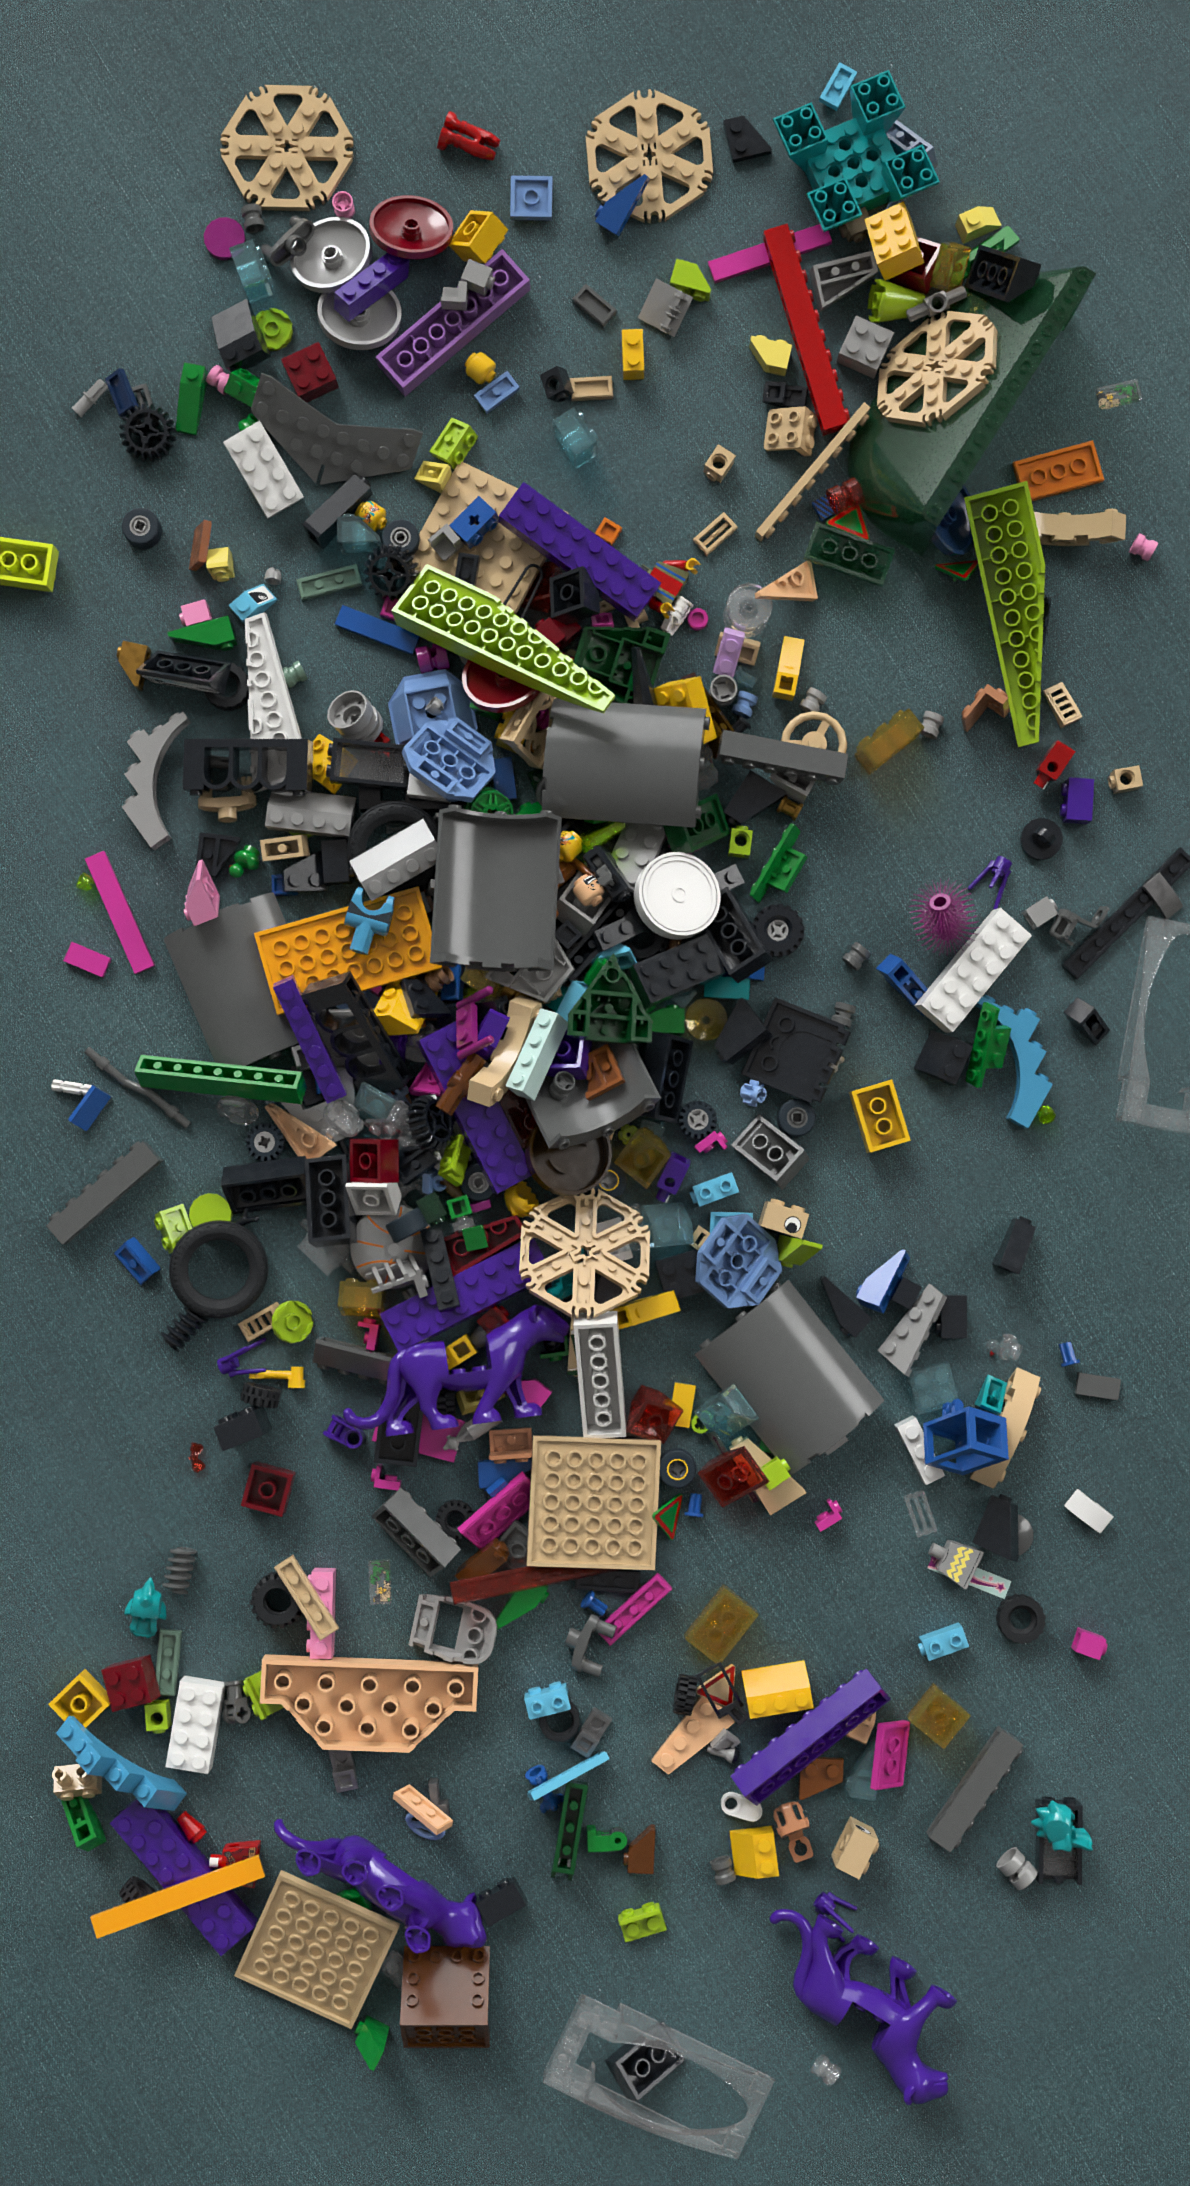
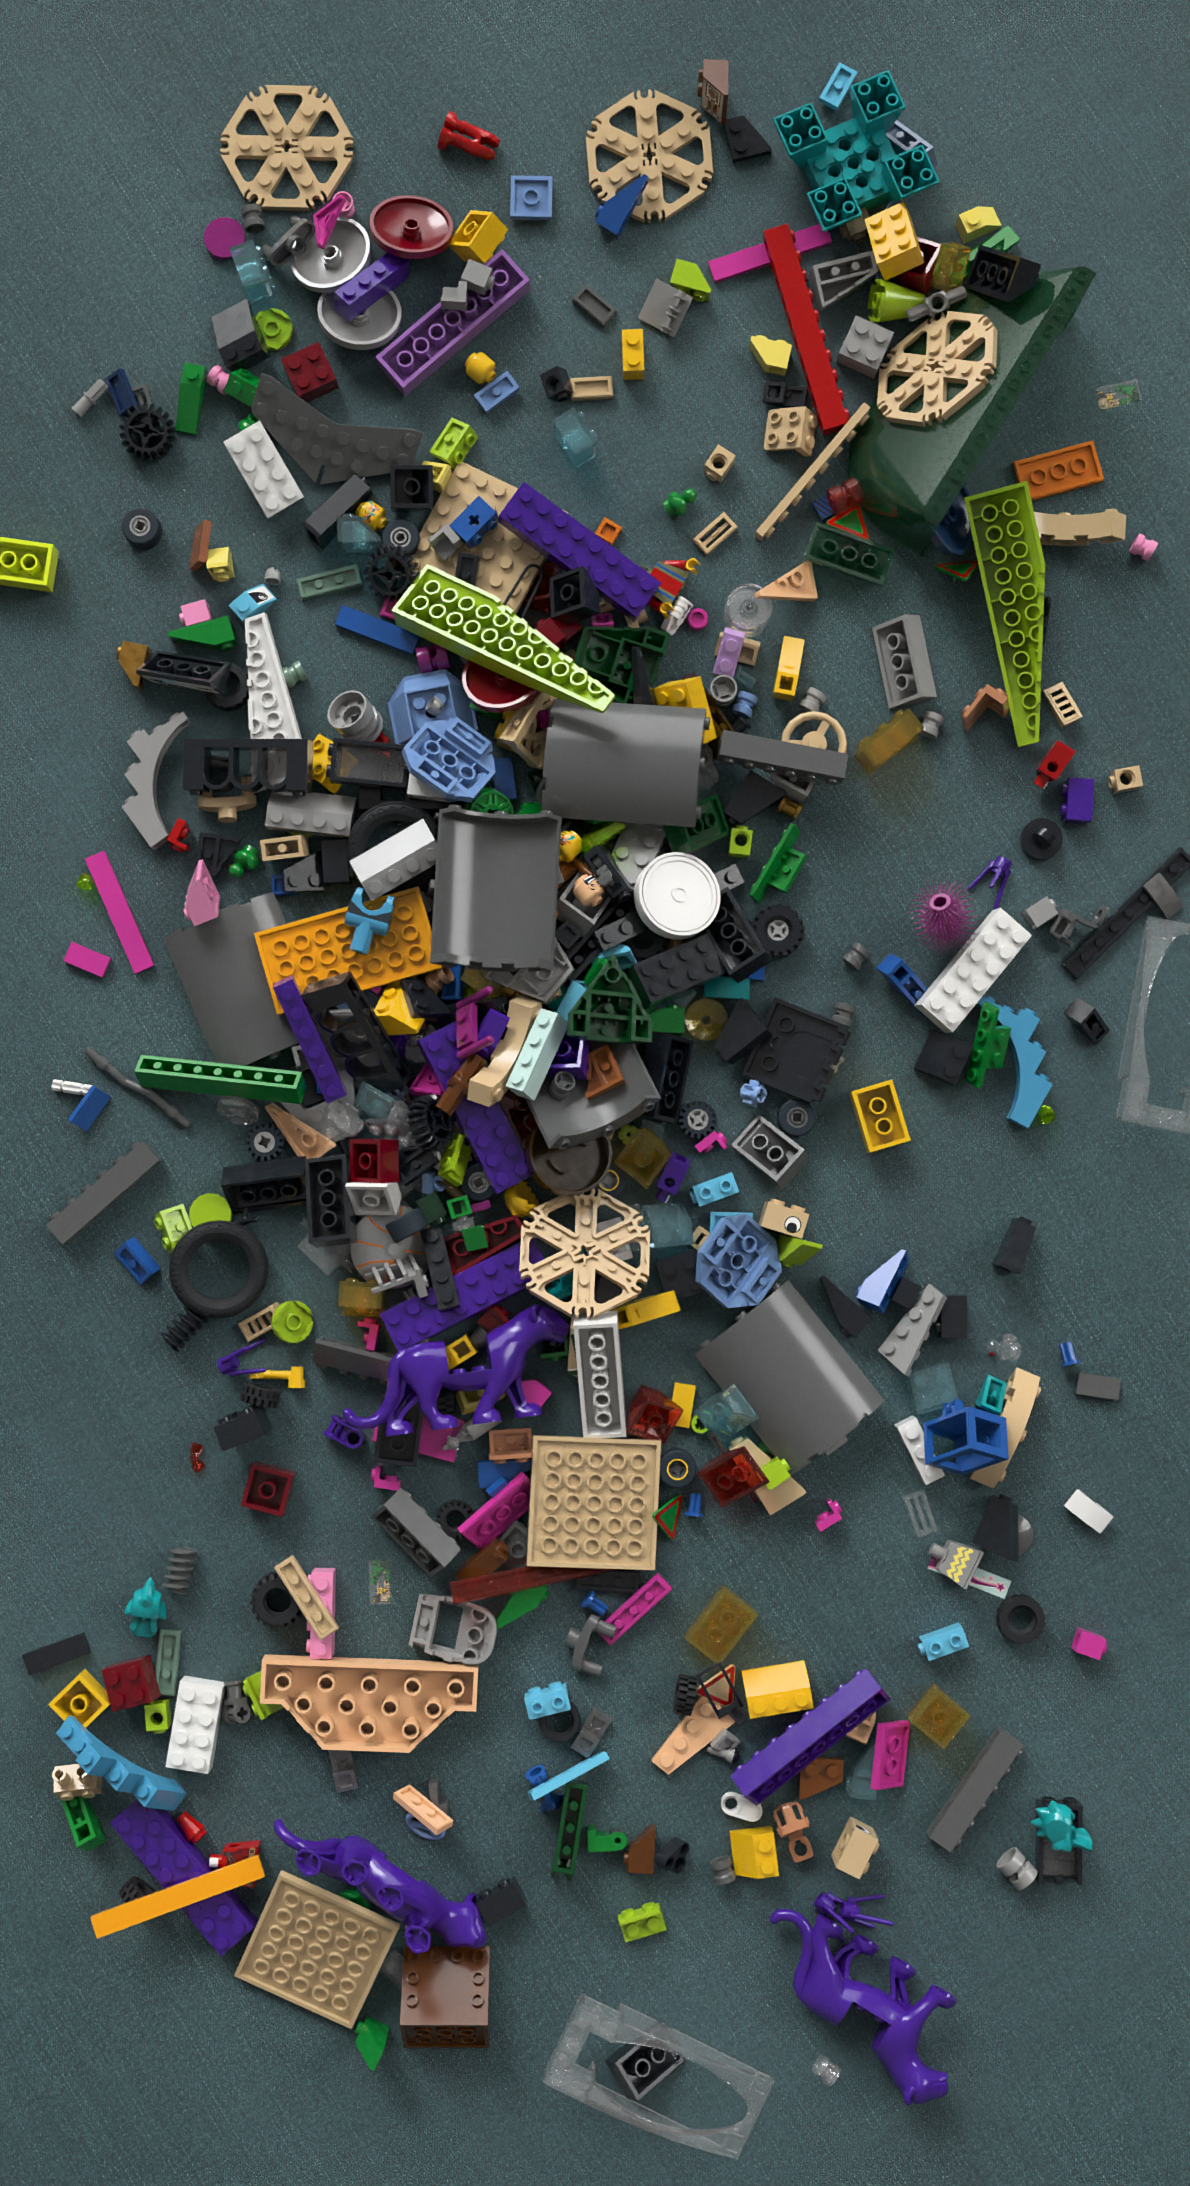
(56, 1653): none -> black tile
(179, 832): none -> red bracket
(326, 219): none -> dark pink tile
(411, 488): none -> black slope
(672, 1855): none -> black piece
(677, 504): none -> green animal
(714, 88): none -> slope
(851, 1912): none -> dark purple plant
(904, 661): none -> light grey slope

